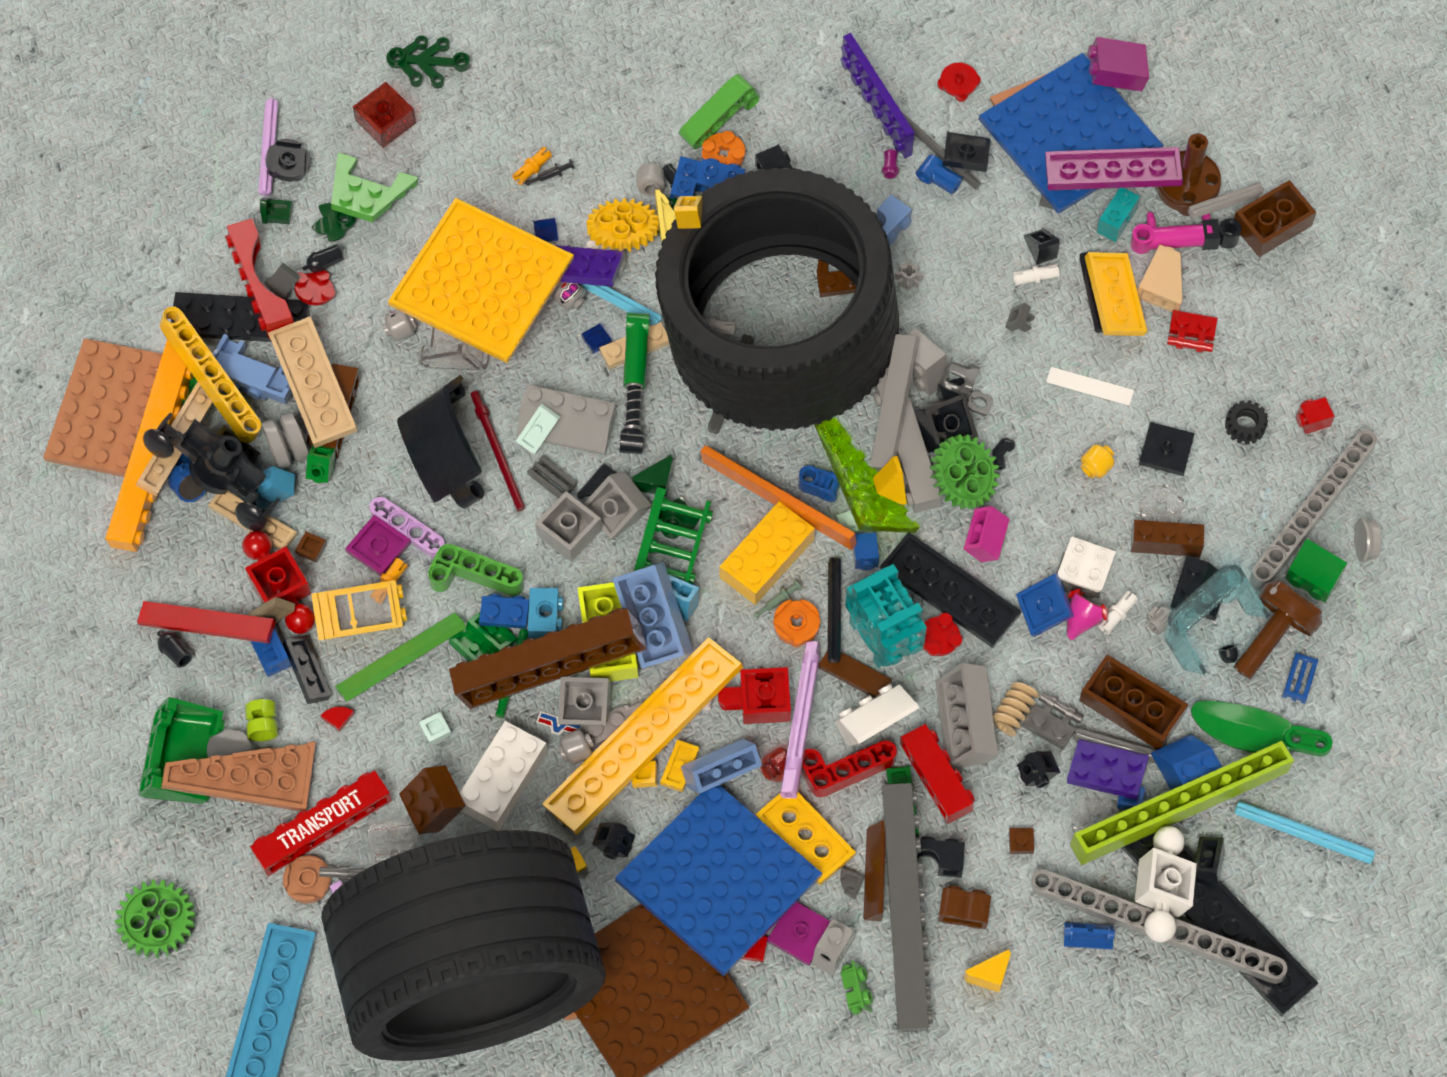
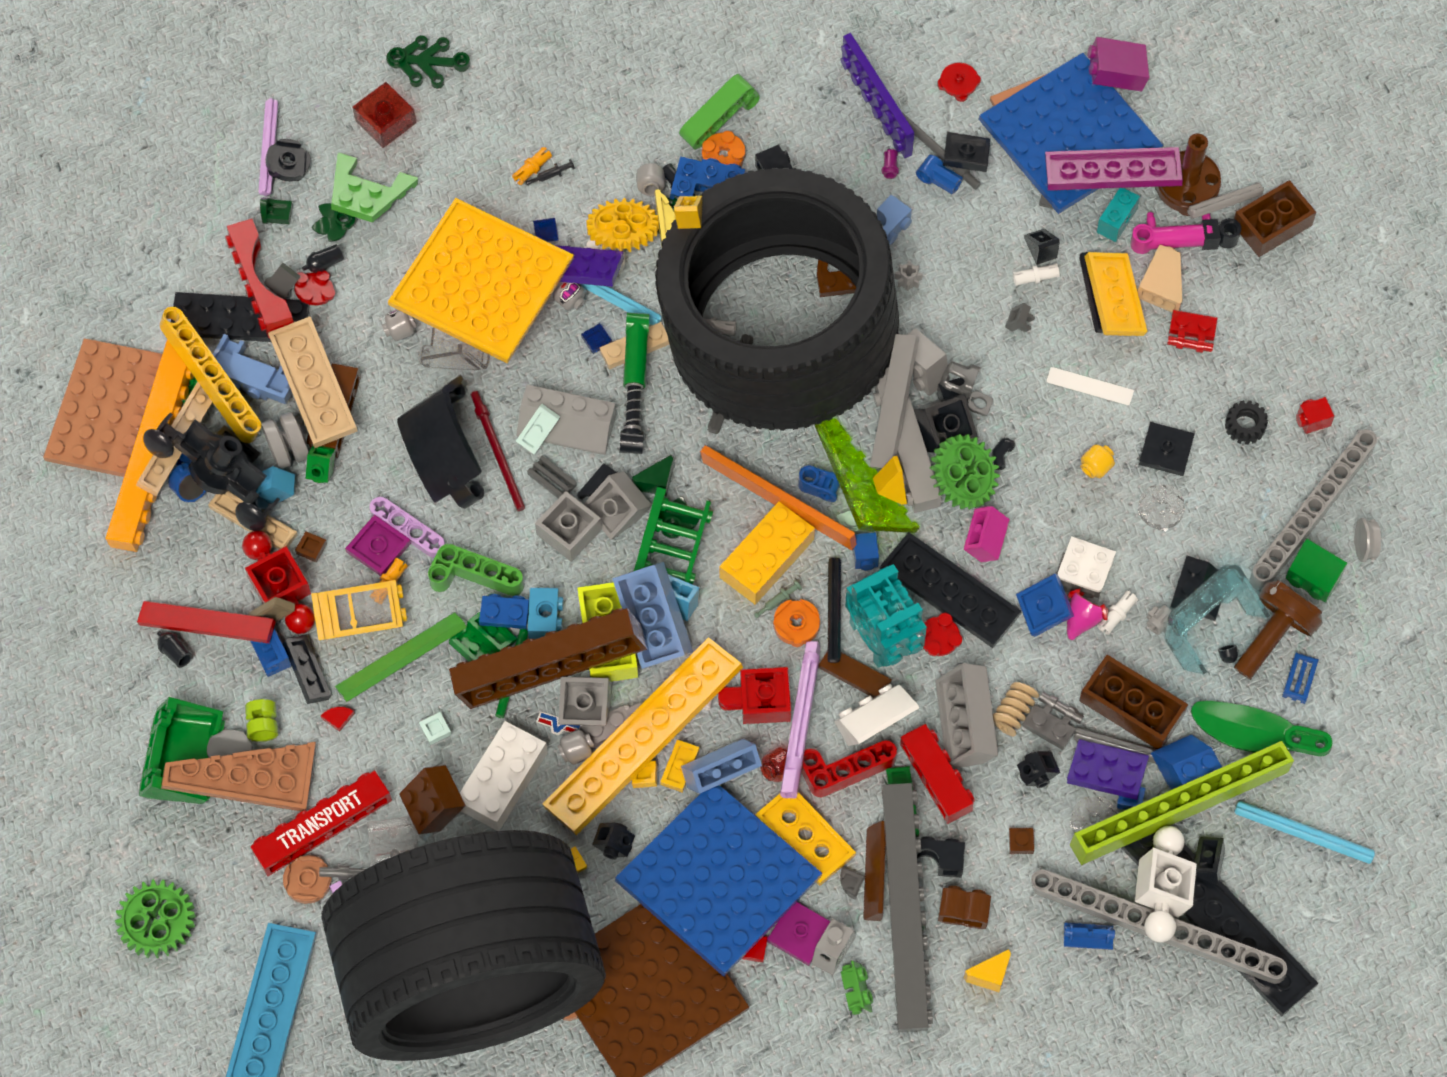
(1167, 538): reddish brown brick -> none

